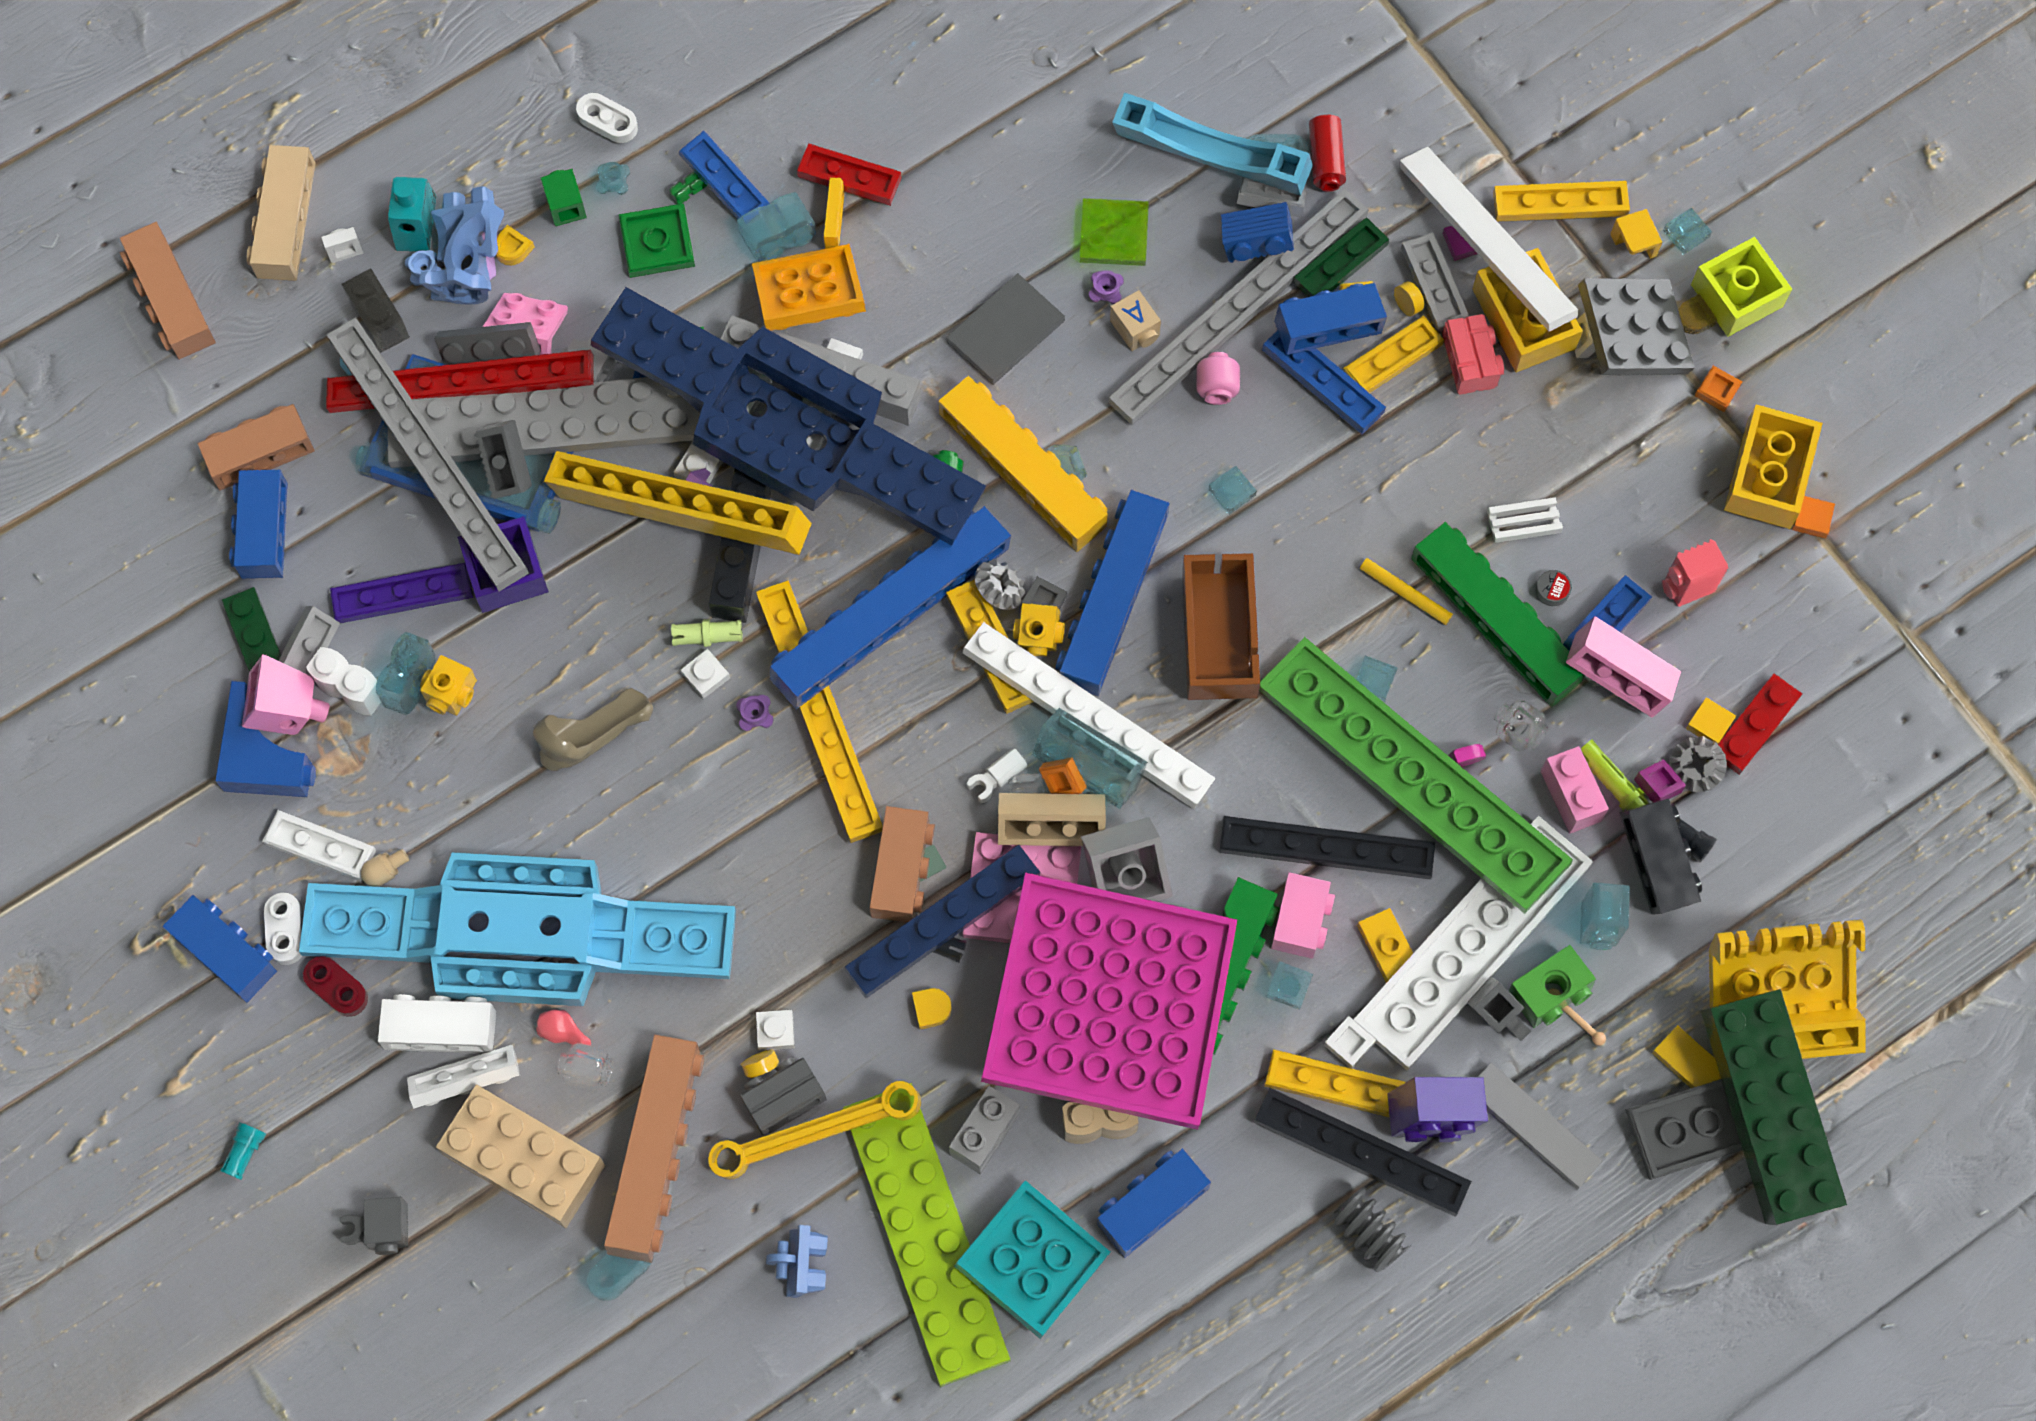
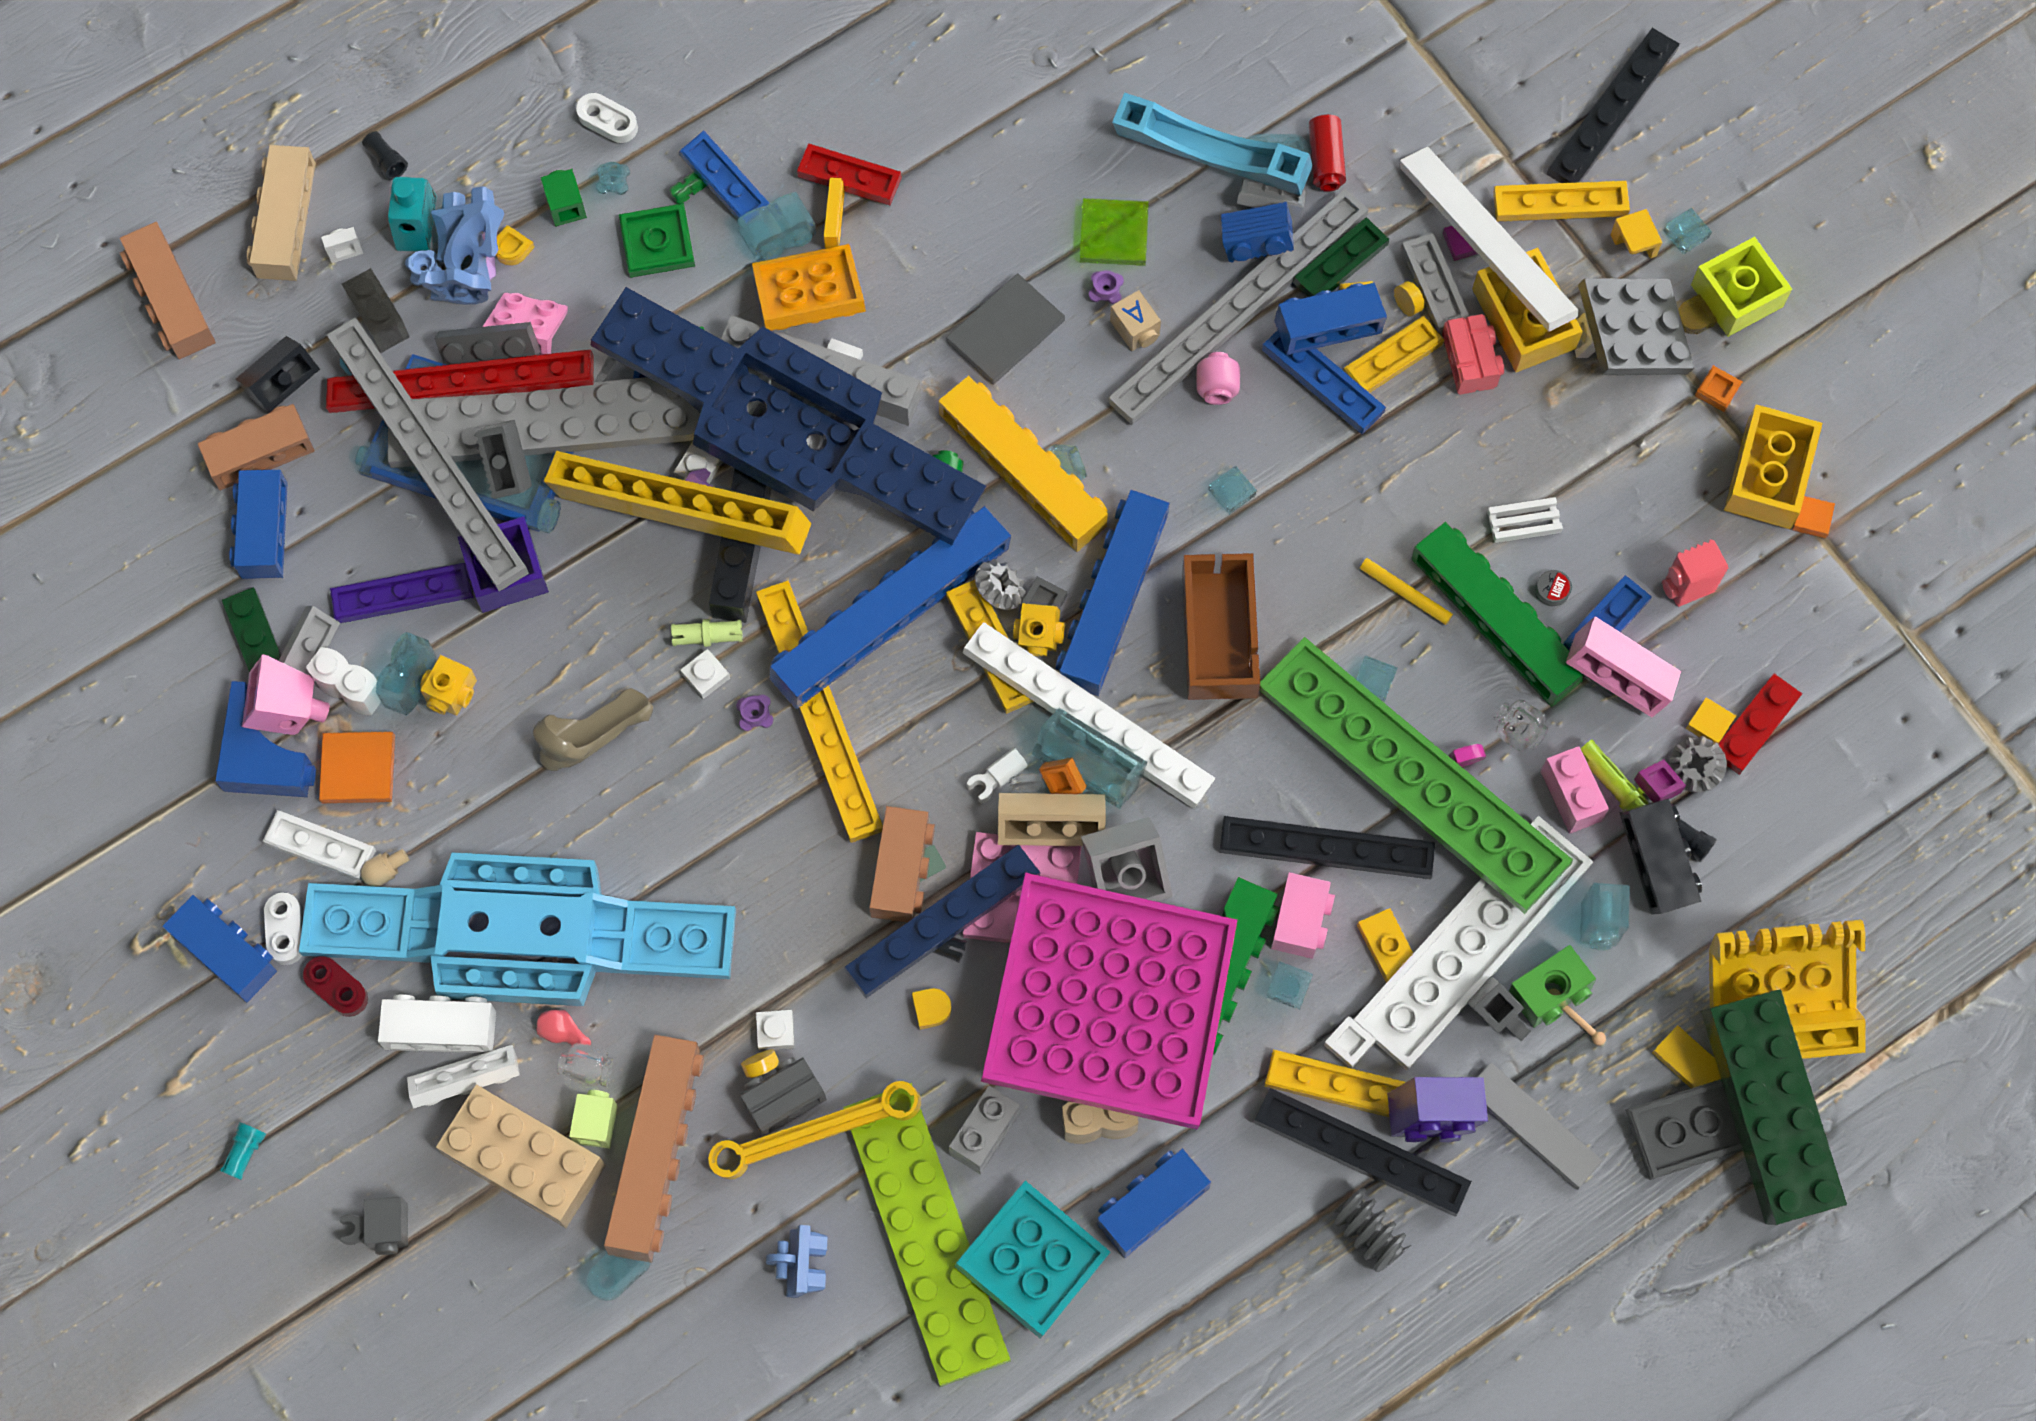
(277, 374): none -> black brick
(357, 767): none -> orange tile
(387, 159): none -> black pin
(593, 1119): none -> yellowish green brick
(1613, 108): none -> black plate

